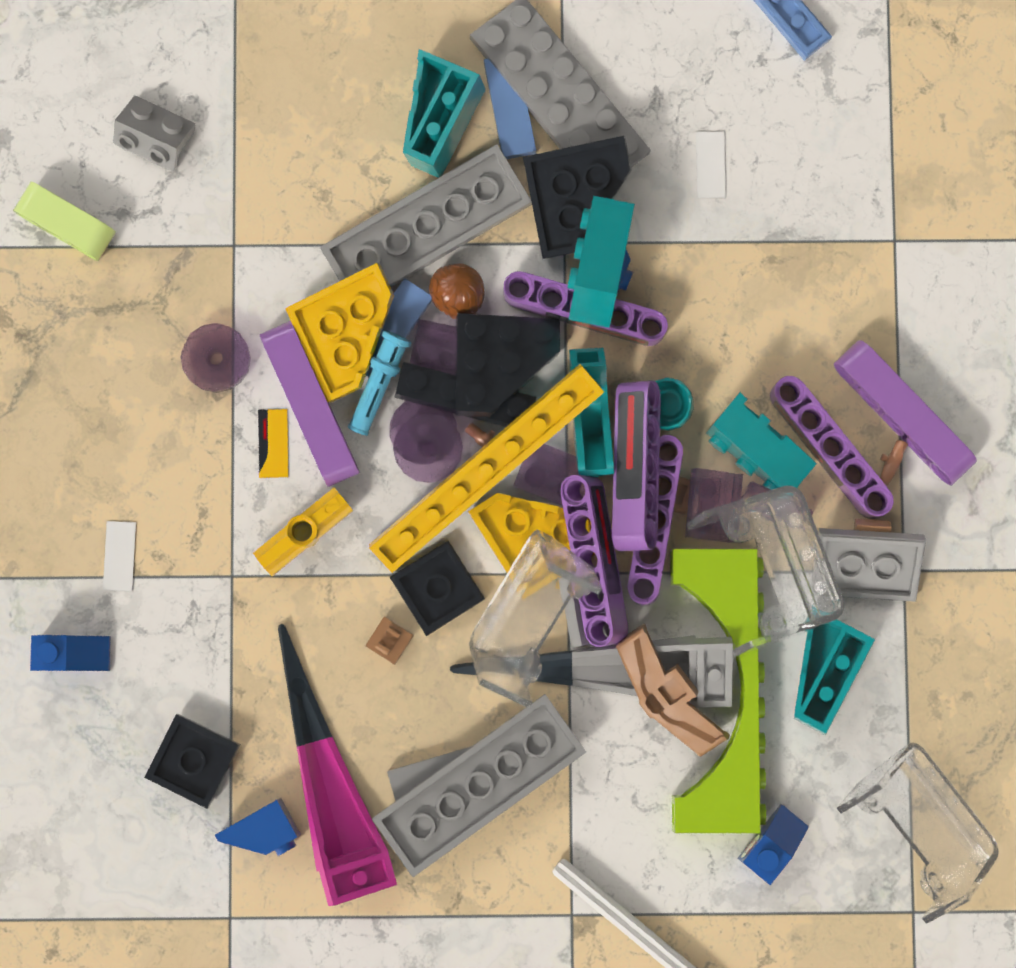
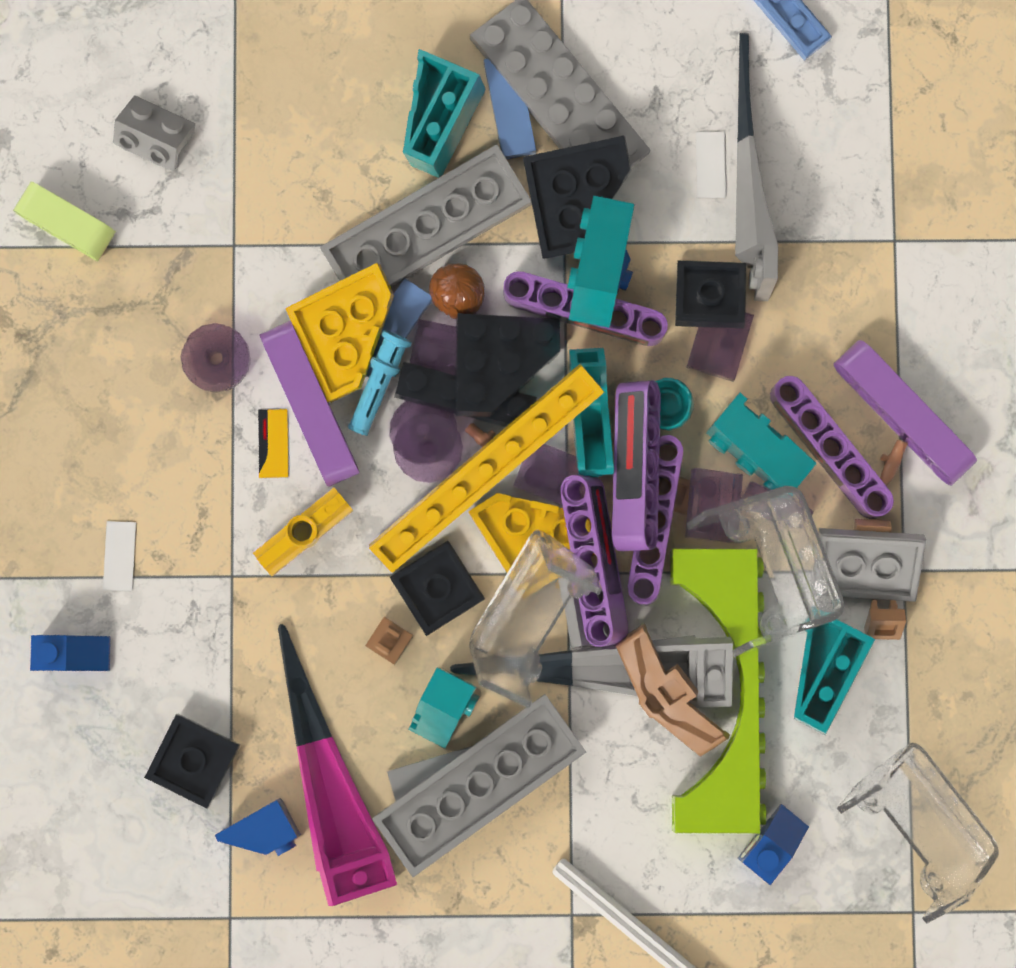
(442, 707): none -> teal wedge
(710, 294): none -> black tile
(719, 350): none -> plate
(754, 230): none -> light grey plate
(885, 623): none -> medium nougat tile

